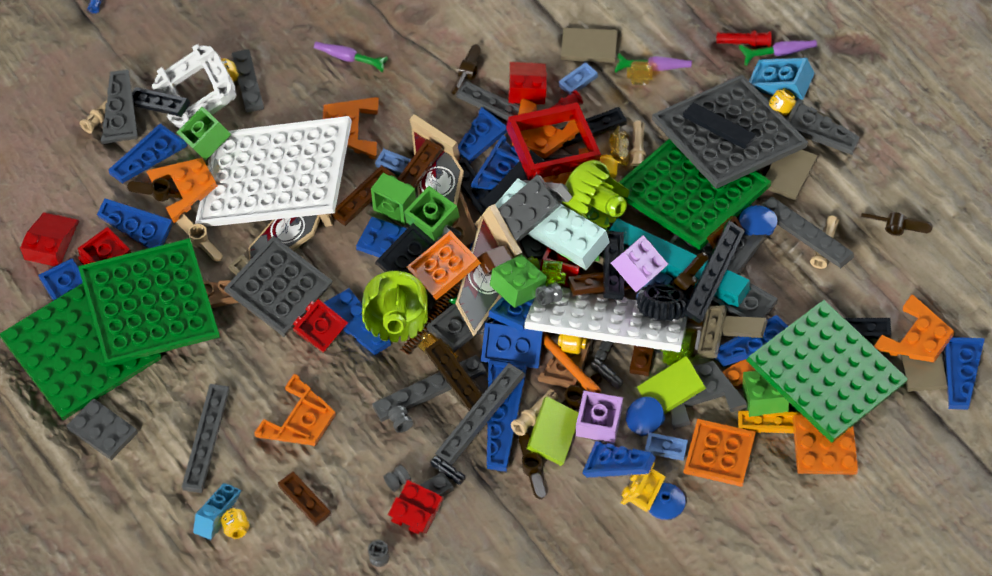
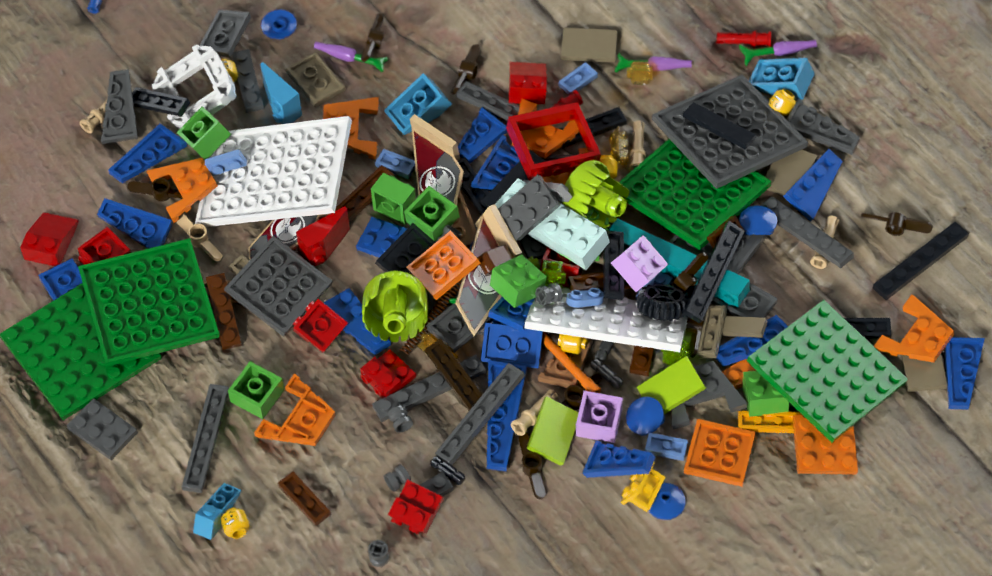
(223, 311): none -> reddish brown plate
(226, 31): none -> dark grey plate
(226, 162): none -> medium blue plate
(256, 390): none -> bright green brick
(278, 24): none -> blue dish
(281, 96): none -> dark azure slope
(315, 79): none -> dark tan tile
(322, 237): none -> red slope
(374, 38): none -> dark brown piece
(387, 374): none -> red plate
(420, 163): reddish brown plate -> none
(421, 99): none -> dark azure slope
(585, 298): none -> medium blue plate
(812, 187): none -> blue wing
(920, 261): none -> black plate

